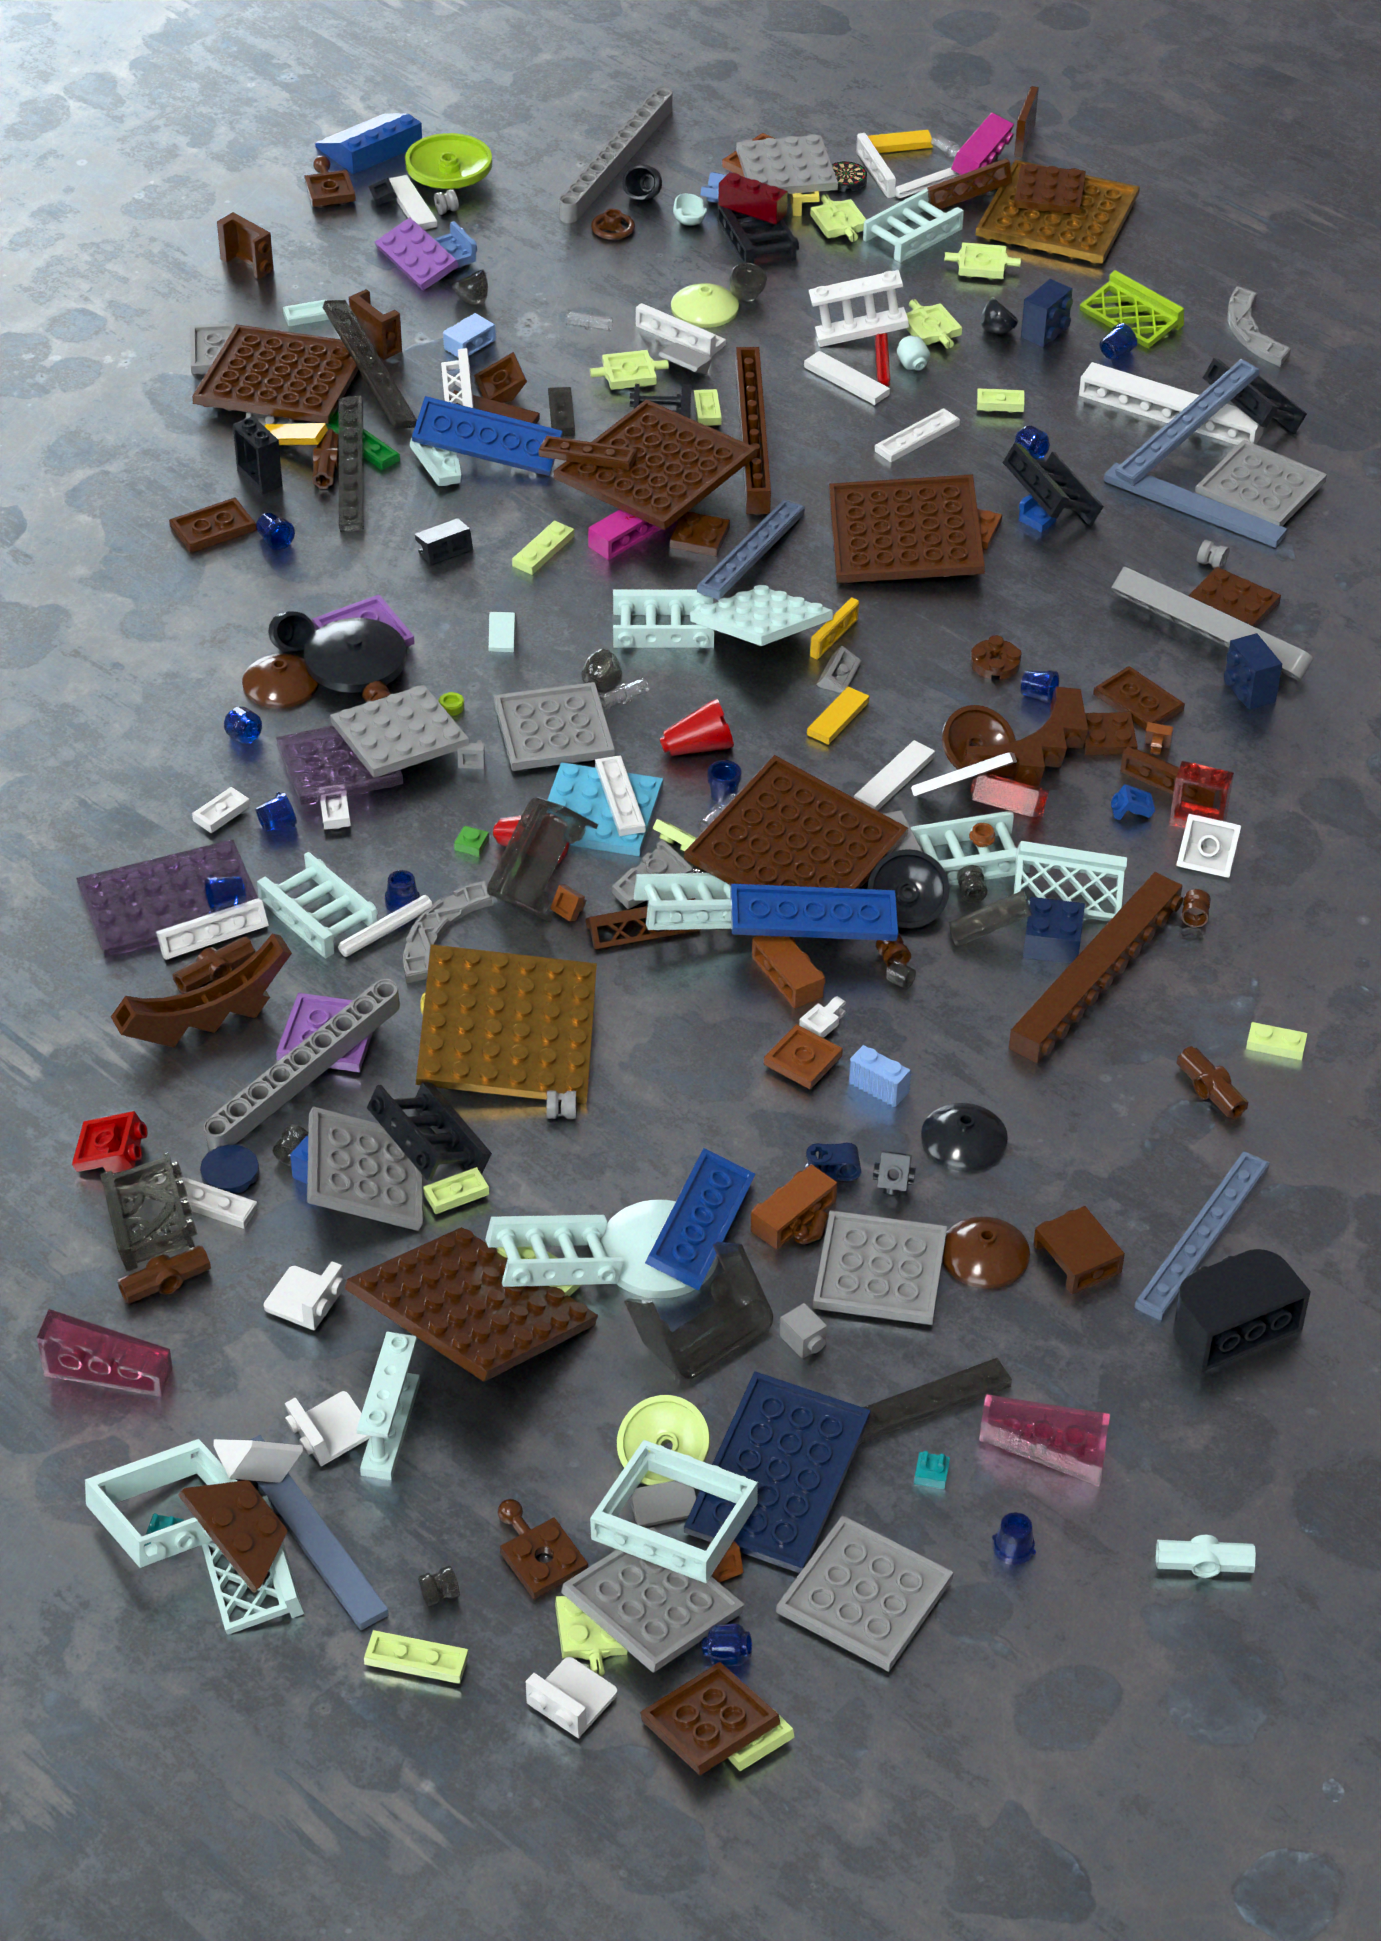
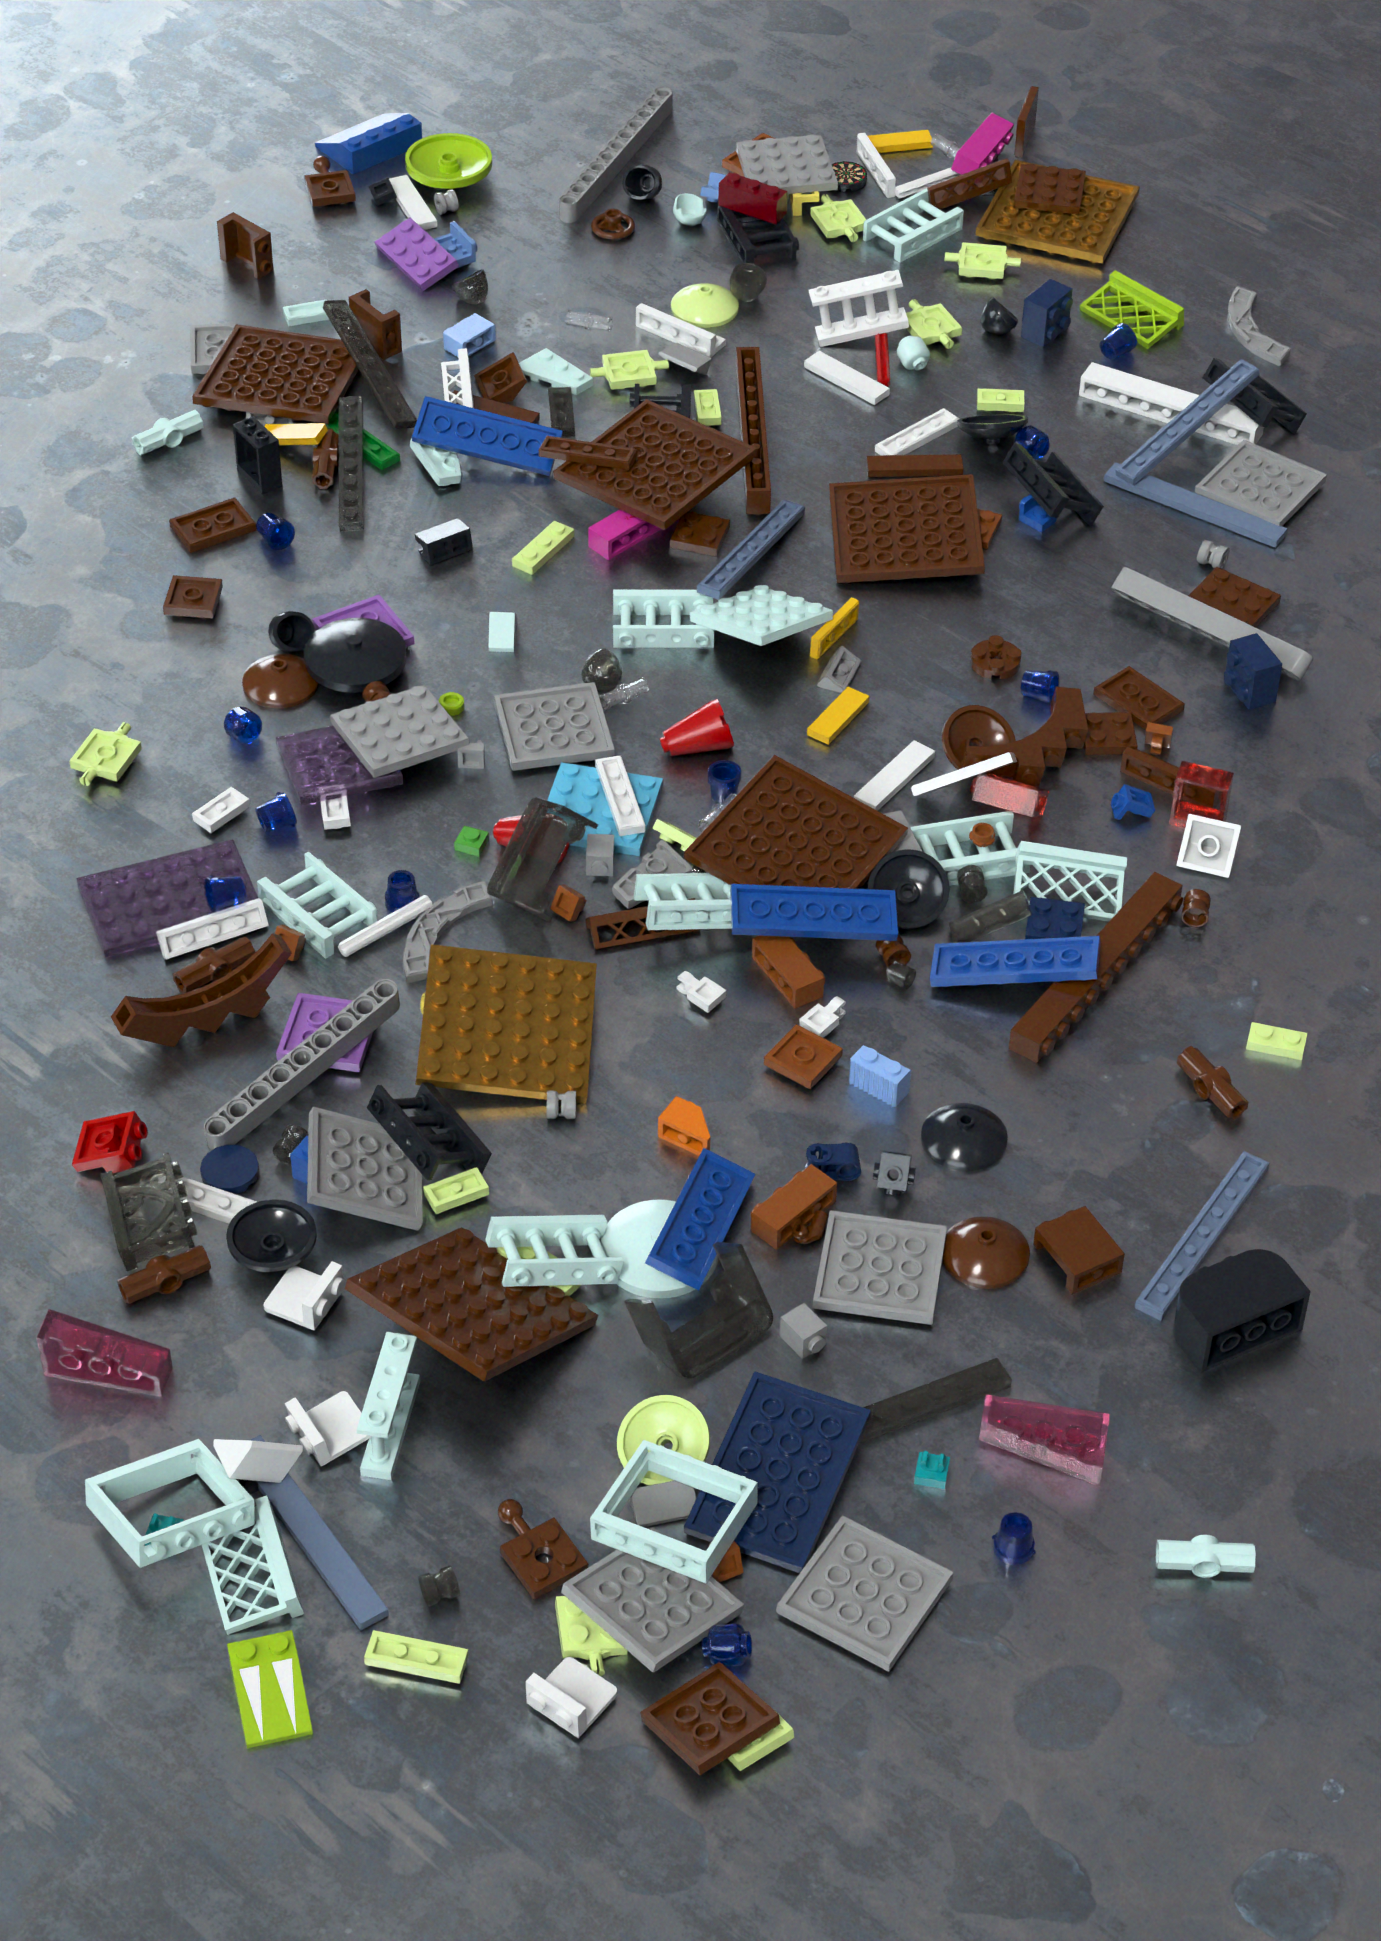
(105, 754): none -> yellowish green plate
(167, 432): none -> light aqua piece
(192, 596): none -> reddish brown plate
(239, 1526): reddish brown wing -> none
(269, 1689): none -> lime slope
(271, 1235): none -> black dish
(294, 939): none -> dark orange tile
(555, 370): none -> light aqua wing
(600, 855): none -> light grey brick
(684, 1126): none -> orange slope
(702, 993): none -> white plate
(914, 465): none -> reddish brown tile
(992, 426): none -> black dish
(1015, 961): none -> blue plate

